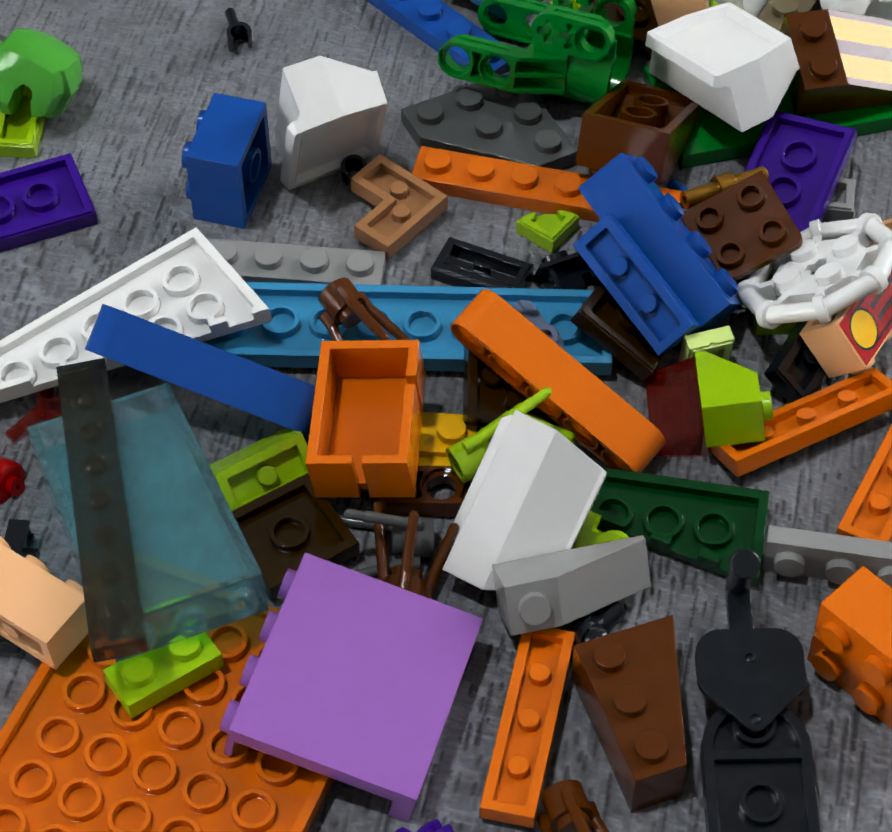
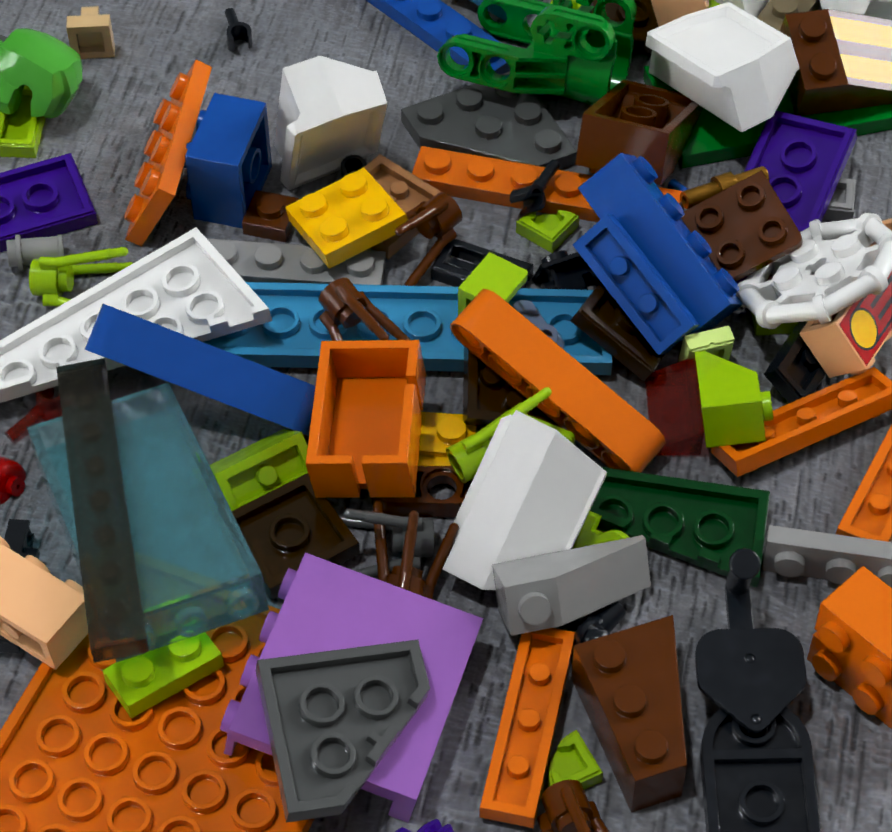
(24, 250): none -> light grey pin
(55, 275): none -> lime plant
(91, 34): none -> tan tile
(167, 152): none -> orange plate
(268, 217): none -> reddish brown plate
(336, 719): none -> dark grey plate
(346, 217): none -> yellow plate
(432, 220): none -> reddish brown plant
(495, 275): none -> lime panel
(533, 195): none -> black hand
(574, 762): none -> lime tile

